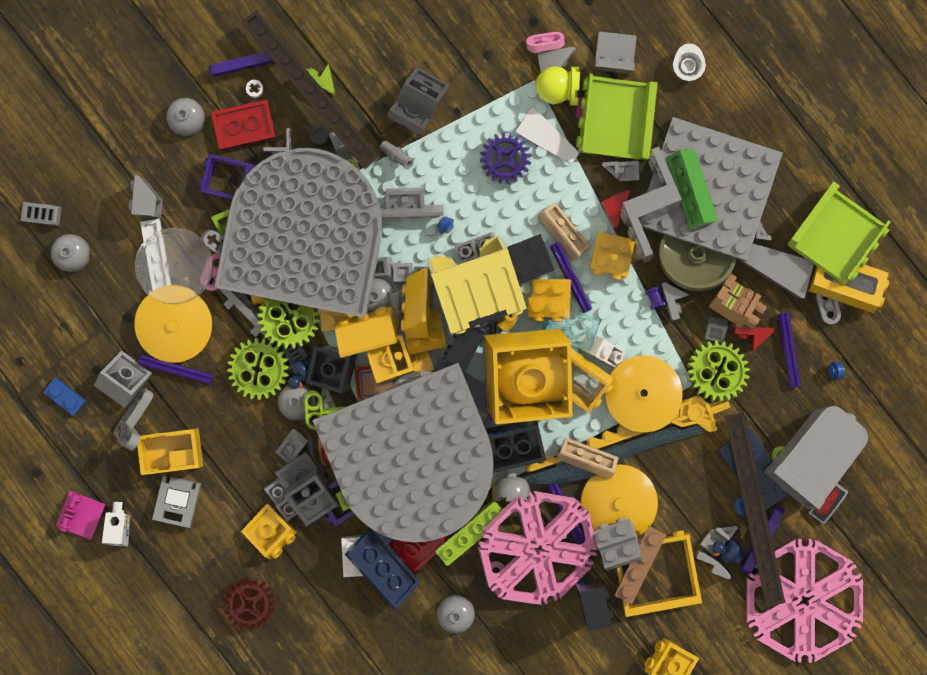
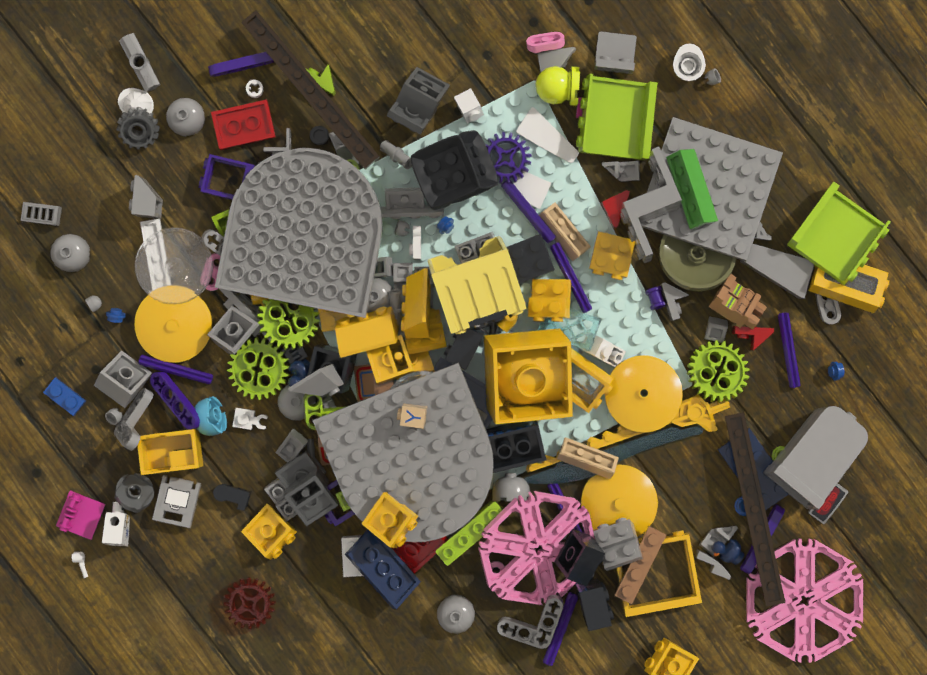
(79, 557): none -> white hand
(93, 302): none -> light grey hinge
(113, 416): none -> light grey hinge
(115, 315): none -> blue plate
(129, 501): none -> dark grey plate
(134, 52): none -> light grey piece
(135, 98): none -> white piece
(138, 118): none -> dark grey gear
(162, 383): none -> dark purple beam
(211, 419): none -> medium azure cylinder
(232, 330): none -> light grey slope
(233, 494): none -> black leg
(246, 419): none -> white plate
(319, 383): none -> light grey slope
(390, 521): none -> yellow plate
(400, 228): none -> light grey hinge
(412, 415): none -> tan brick
(415, 248): none -> white plate
(454, 169): none -> black piece
(469, 106): none -> white brick
(528, 211): none -> dark purple axle
(532, 188): none -> white sticker
(535, 631): none -> light grey beam
(560, 629): none -> dark purple axle
(579, 557): none -> black brick
(713, 77): none -> light grey hinge

